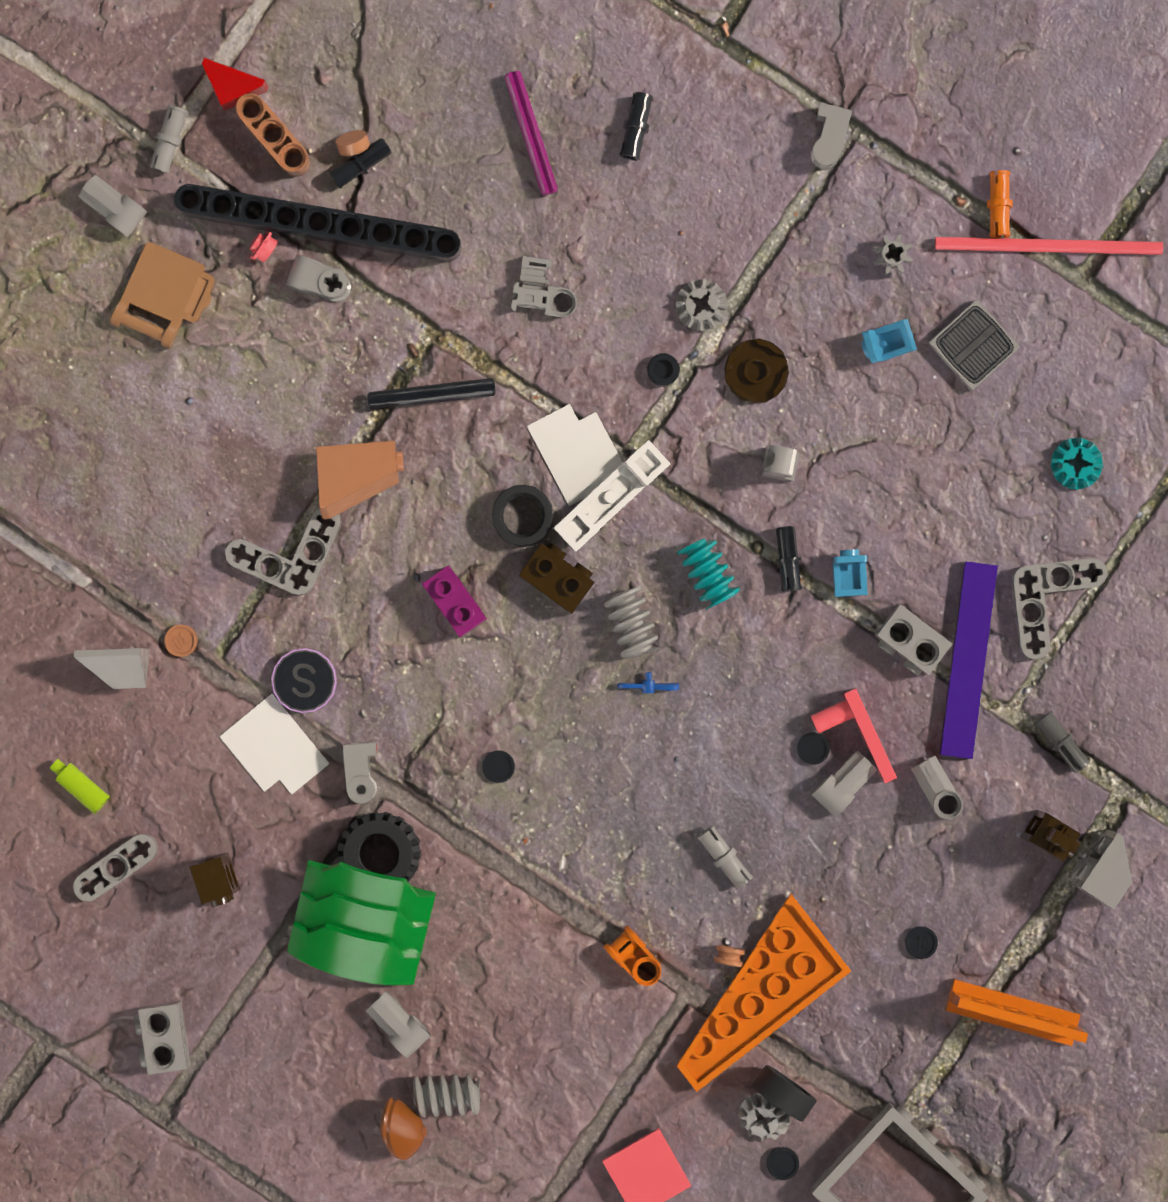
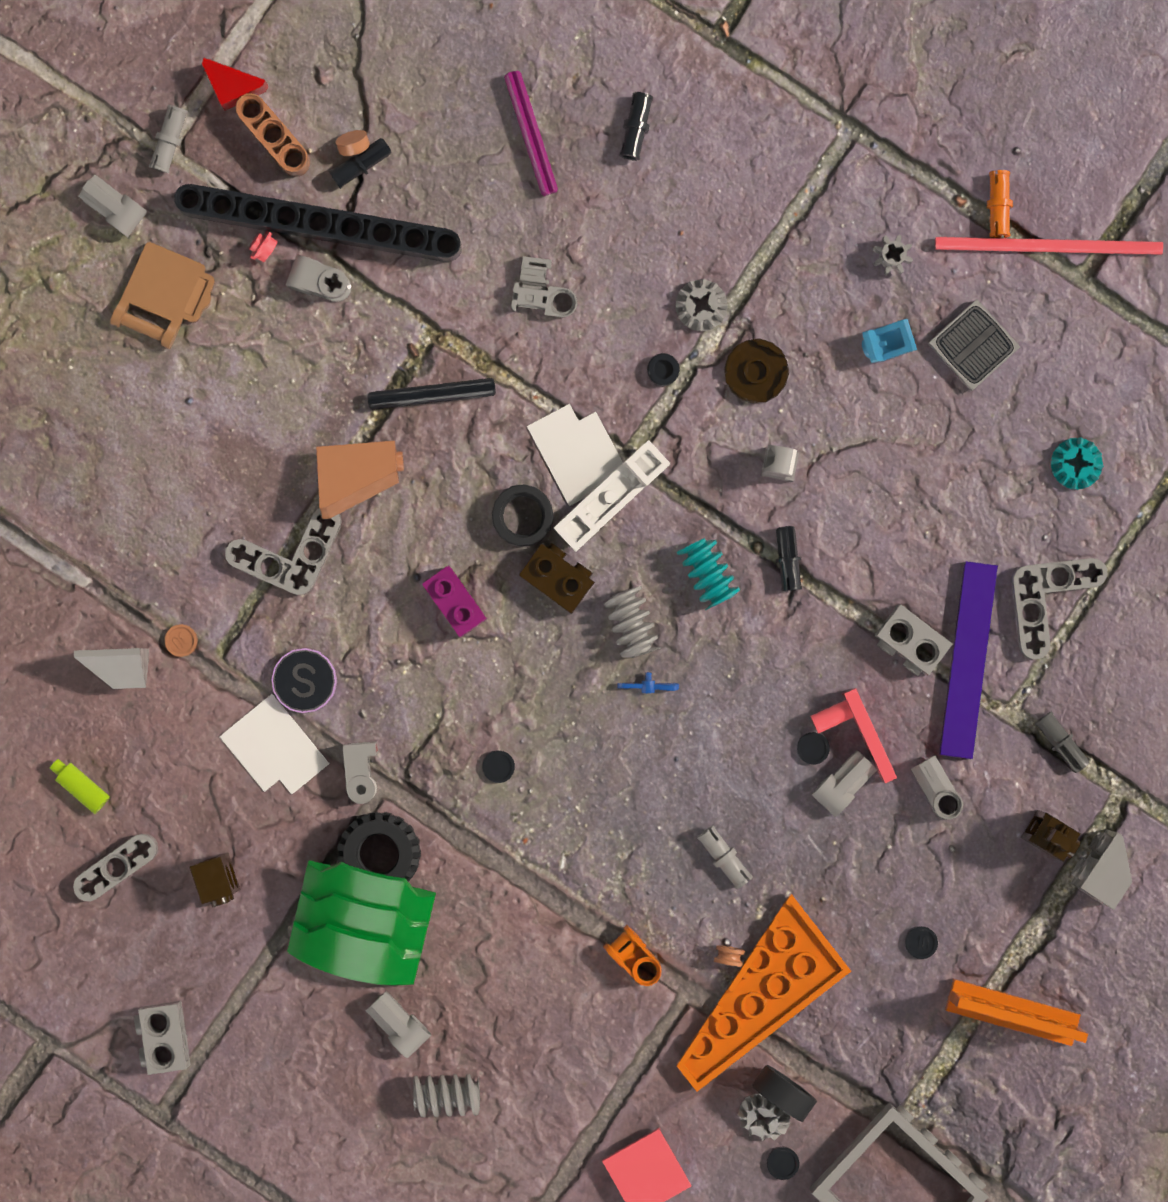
(401, 1129): dark orange hat -> none
(832, 137): light grey leg -> none
(849, 574): dark azure bracket -> none

